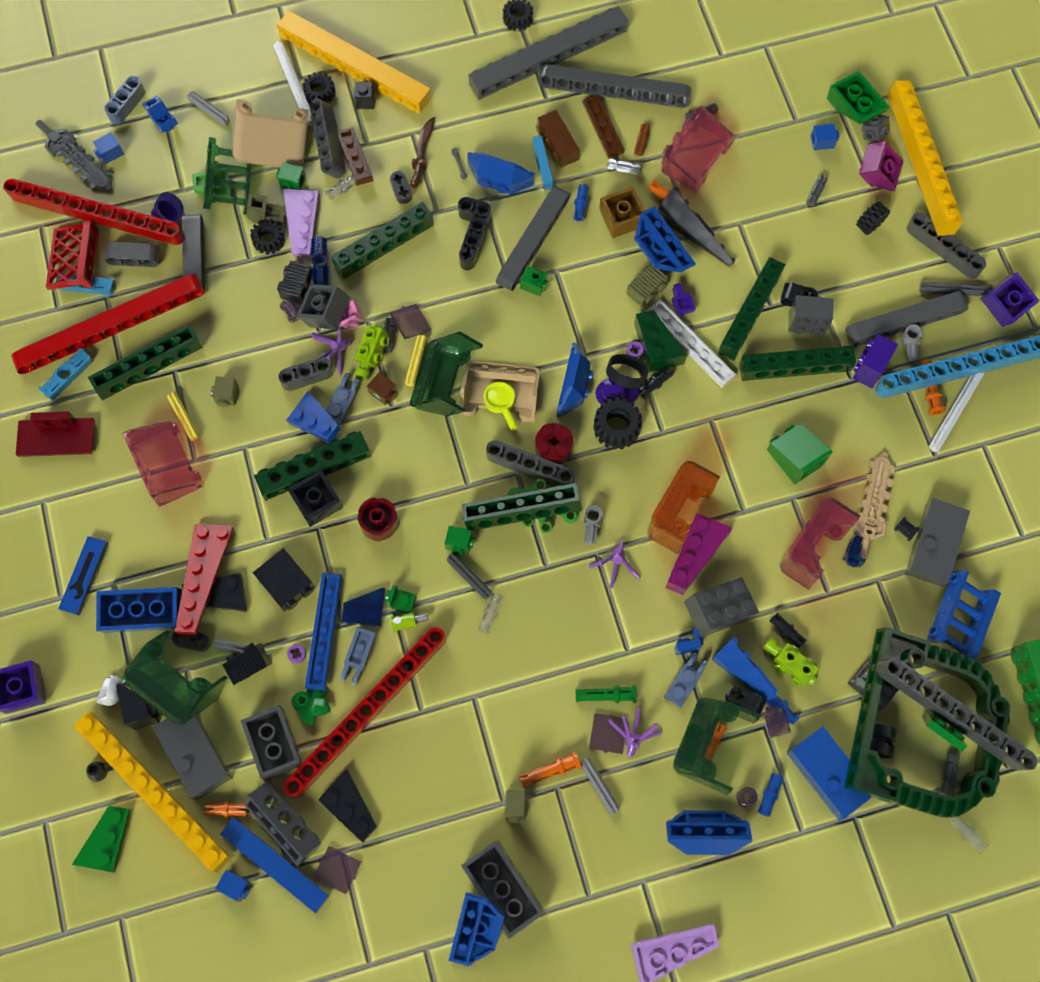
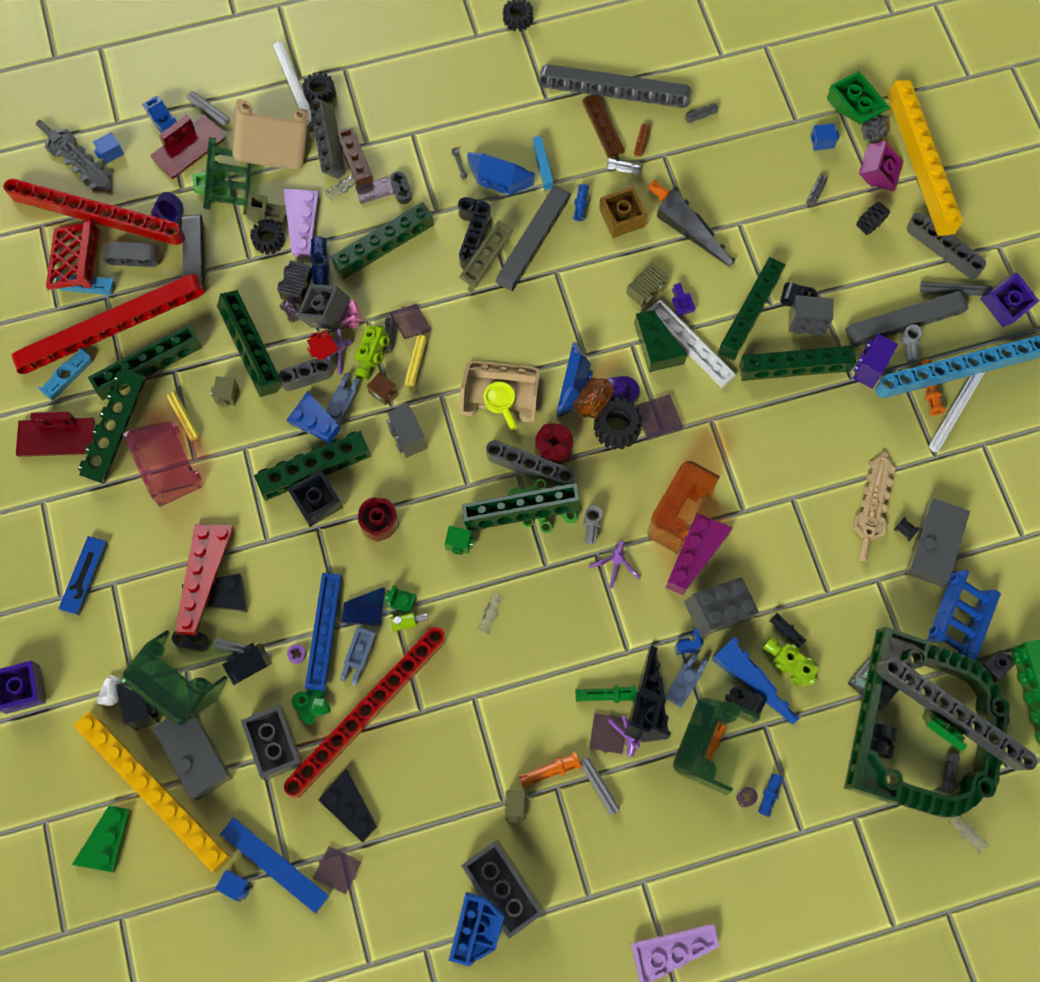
(101, 773): black bar -> none
(115, 436): none -> dark green brick
(124, 100): sand blue beam -> none
(137, 609): blue brick -> none
(185, 144): none -> bracket
(226, 809): orange pin -> none
(248, 343): none -> dark green brick
(282, 833): dark grey brick -> none
(284, 580): black brick -> none
(291, 176): green brick -> none
(321, 345): none -> red brick
(354, 62): yellow brick -> none
(363, 95): black brick -> none
(374, 190): none -> tile
(406, 430): none -> dark grey brick
(420, 163): reddish brown sword -> none
(439, 372): clear green windscreen -> none
(469, 575): dark grey axle -> none
(486, 254): none -> olive fence
(534, 281): green brick -> none
(548, 51): dark grey brick -> none
(558, 139): reddish brown brick -> none
(593, 398): none -> clear orange brick
(623, 380): black tyre -> none
(637, 345): medium lavender bush -> none
(648, 714): none -> black wedge
(655, 382): black pin -> none
(659, 417): none -> tile
(661, 243): blue wedge -> none
(696, 149): clear pink windscreen -> none
(708, 832): blue wedge -> none
(776, 721): clear purple bracket -> none
(799, 452): green slope -> none
(826, 770): blue brick -> none
(828, 519): clear pink windscreen -> none
(852, 552): clear blue bracket -> none
(998, 664): none -> black brick

